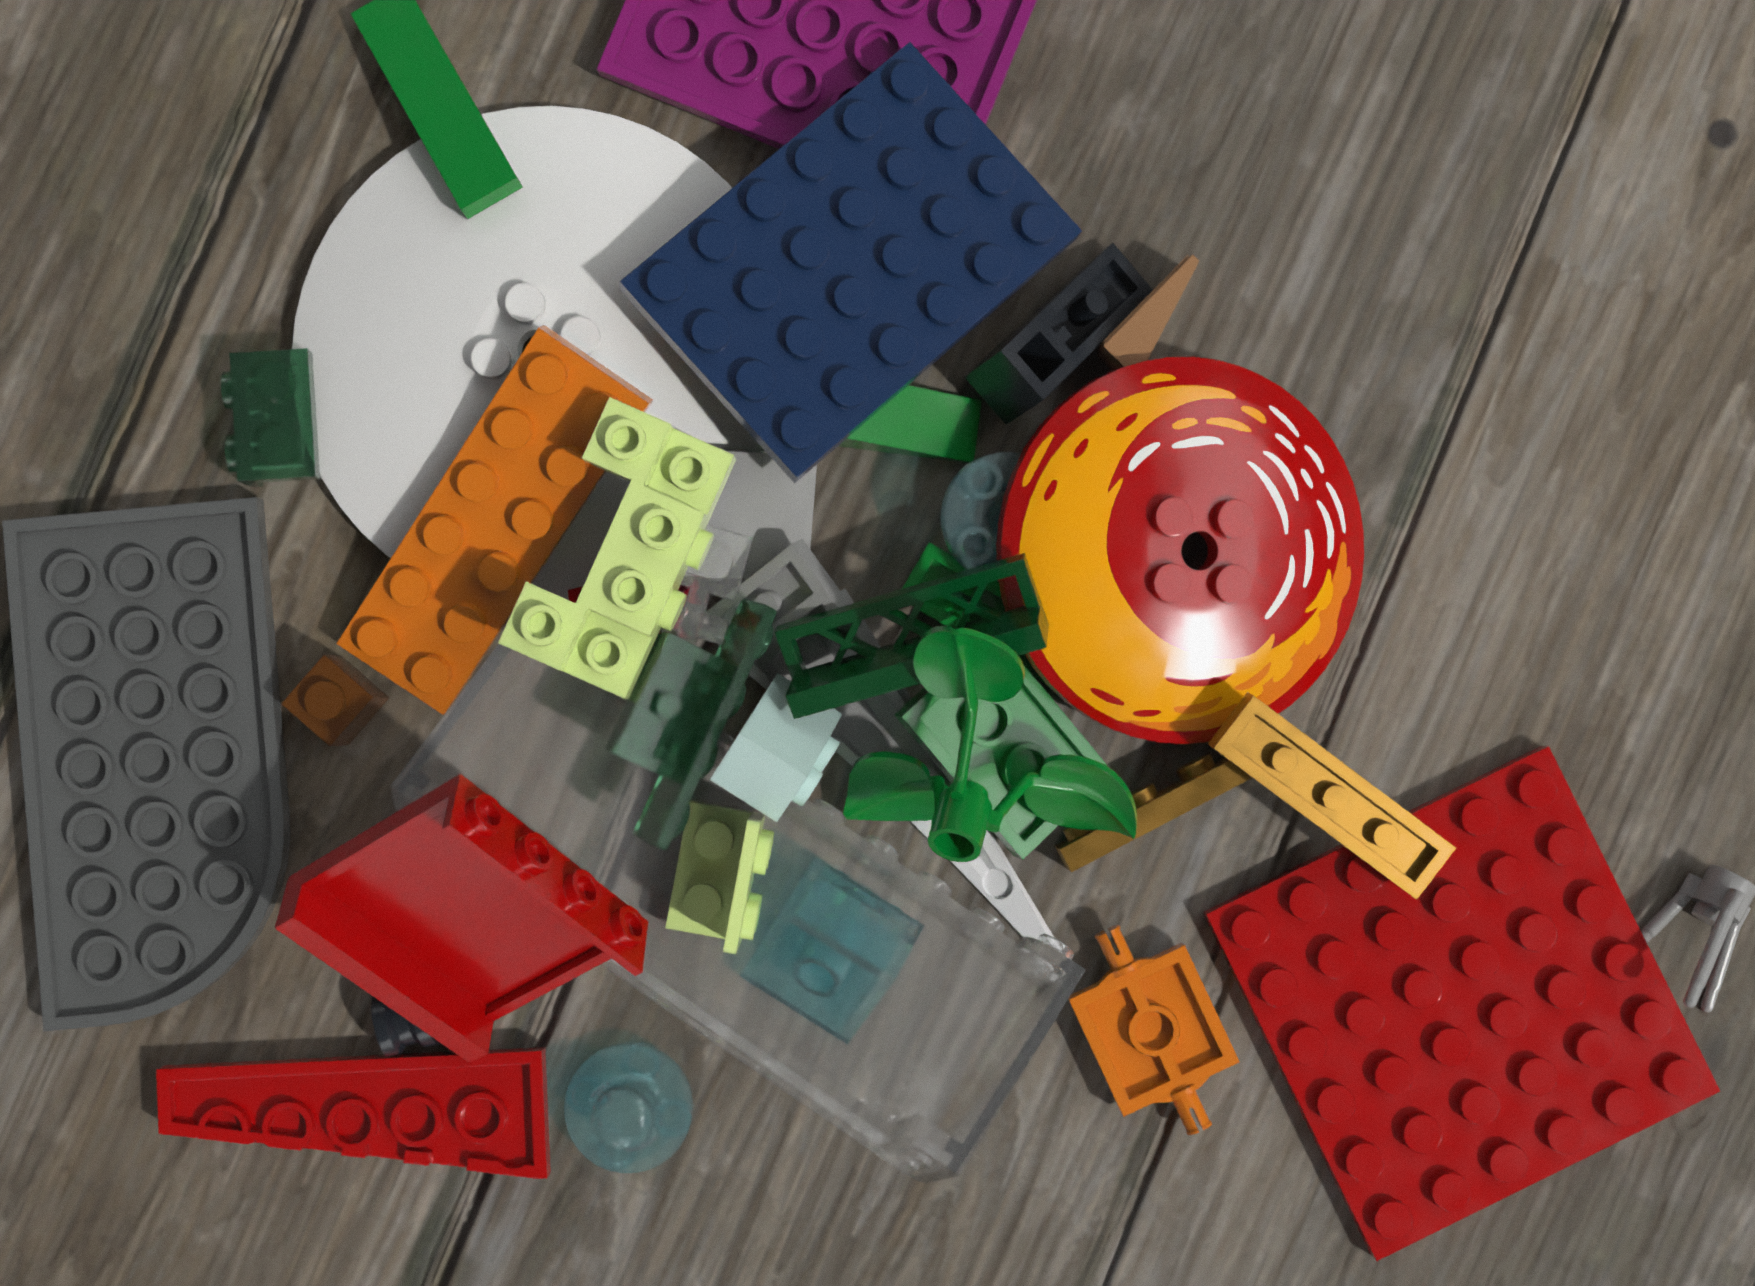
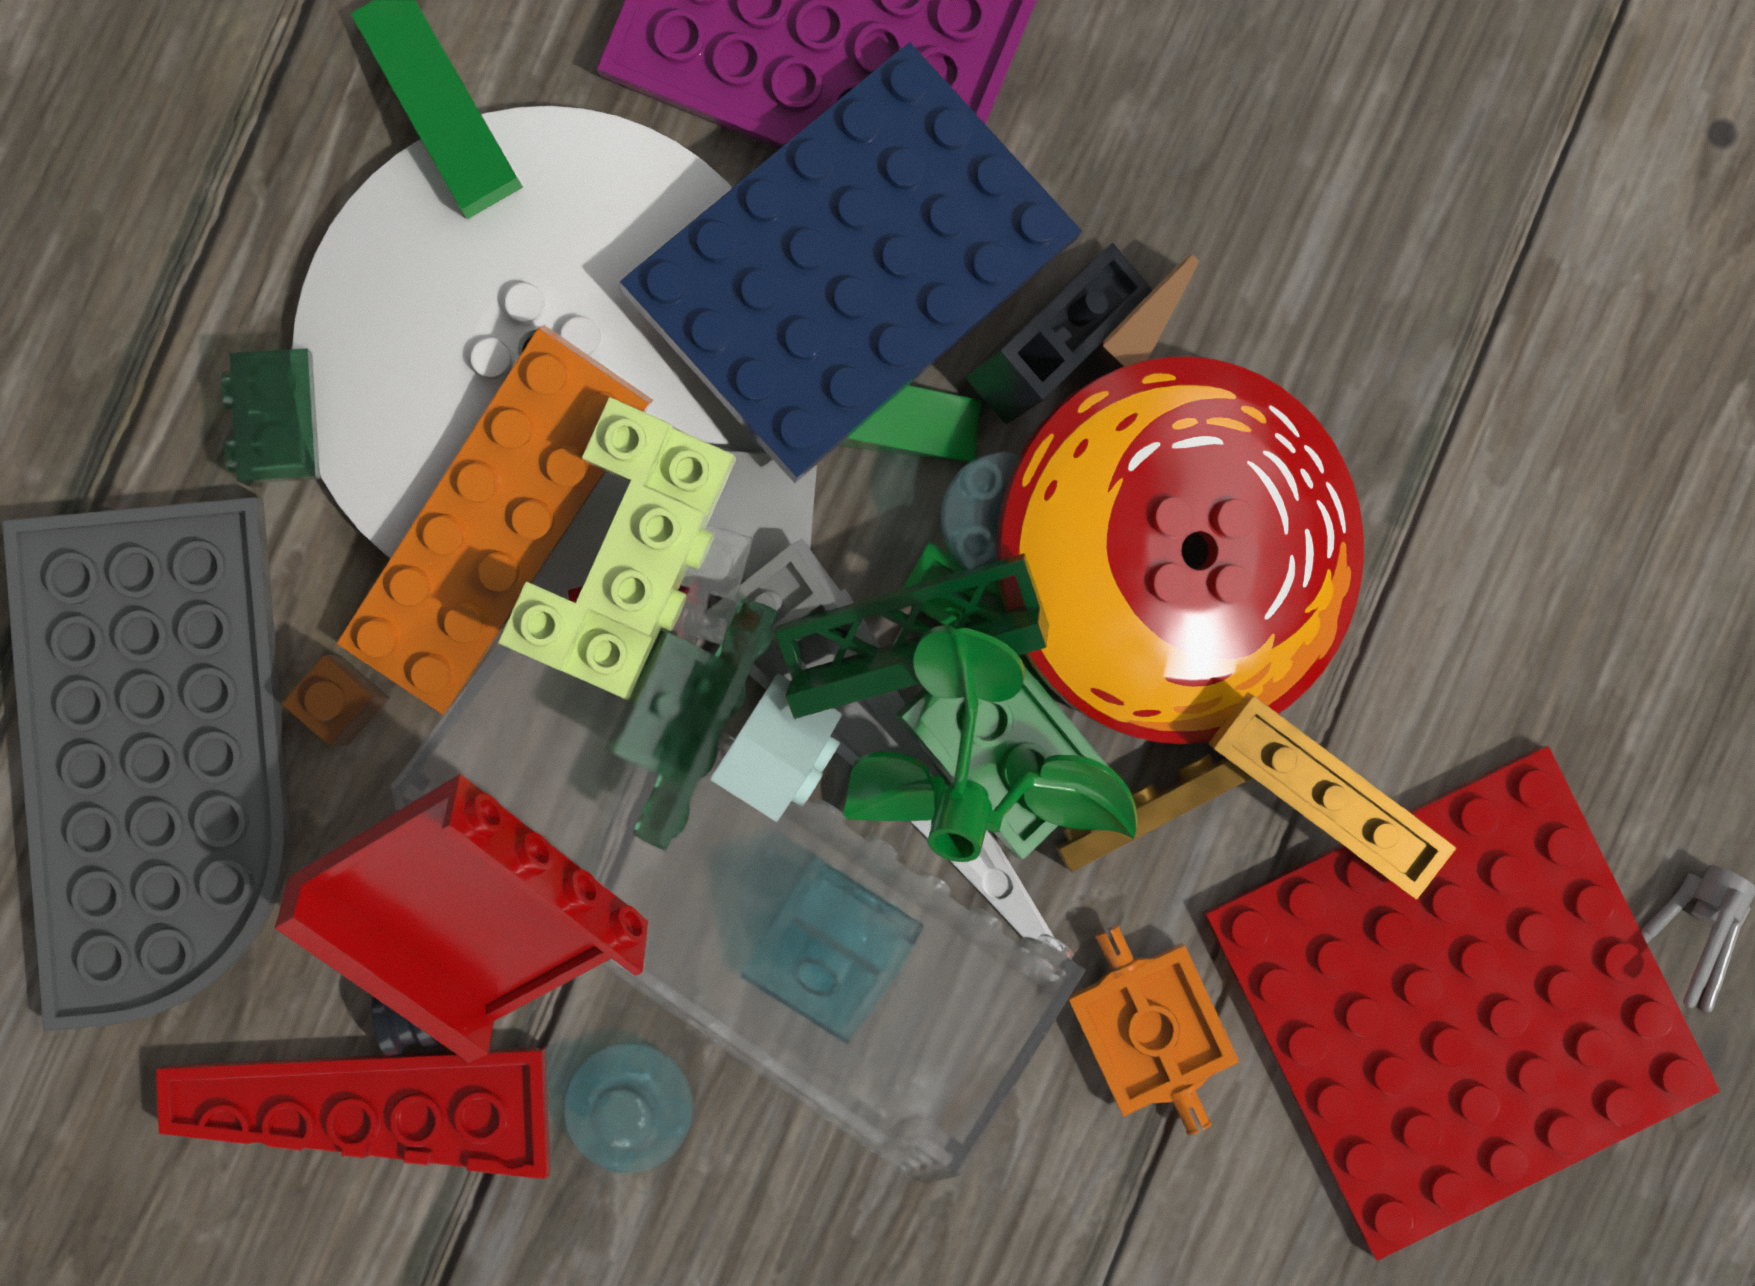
(716, 874): yellowish green bracket -> none

